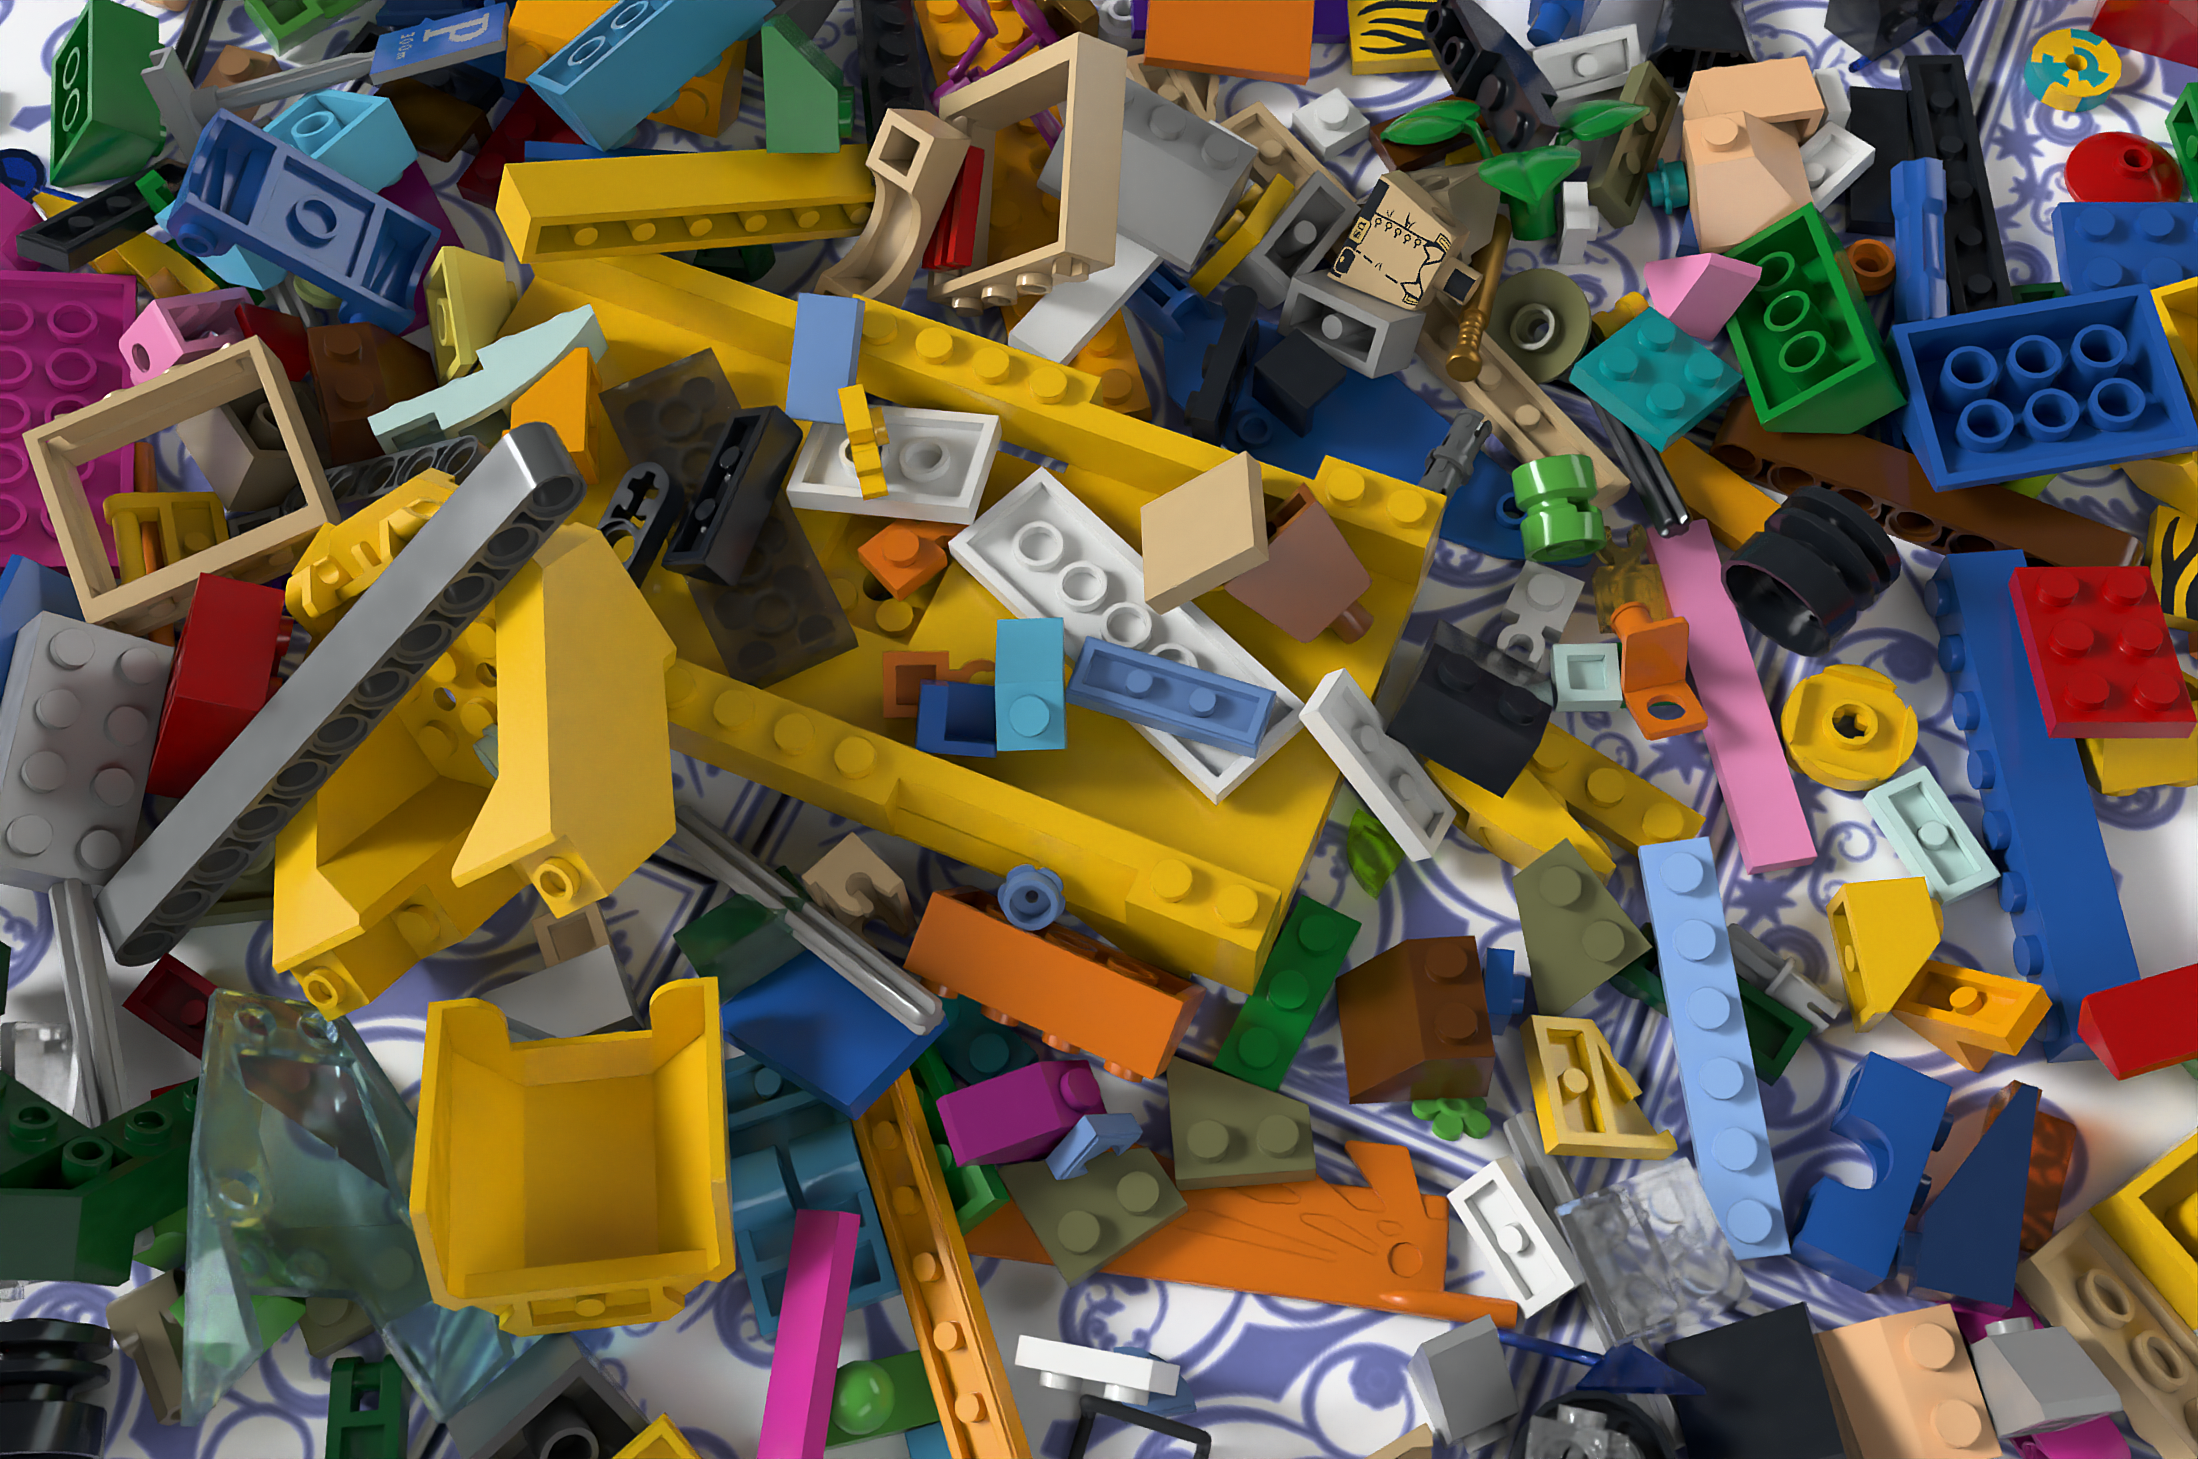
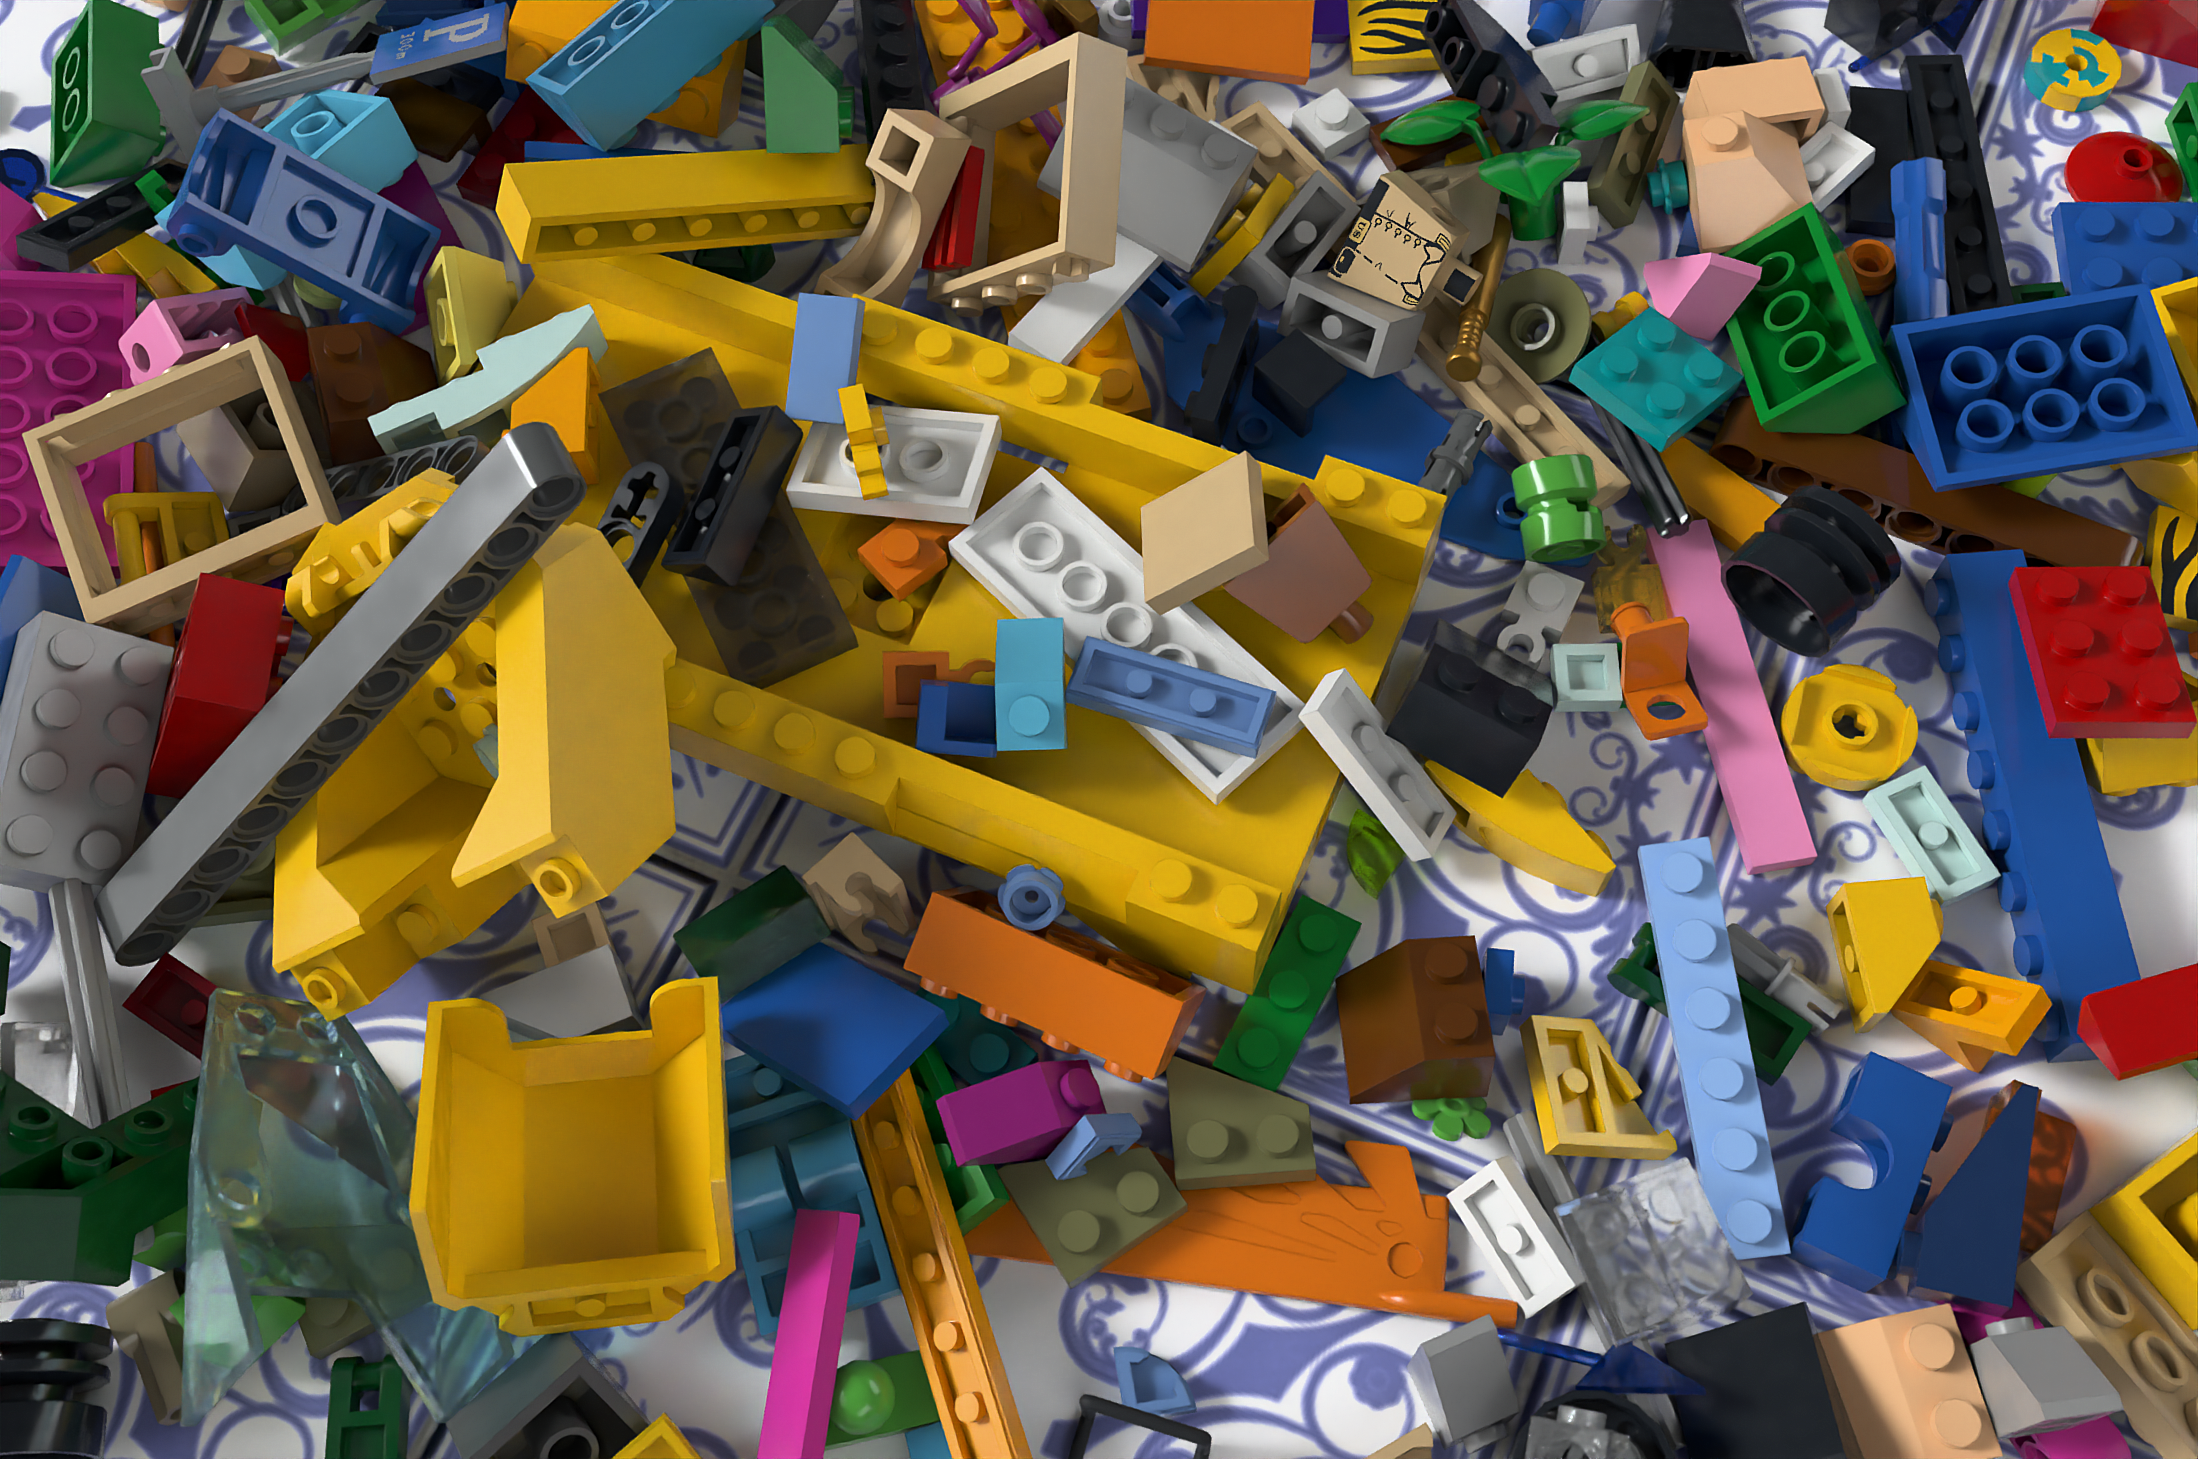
(813, 926): light grey axle -> none
(1126, 1376): white plate -> none
(1571, 929): olive wing -> none
(1610, 796): yellow plate -> none

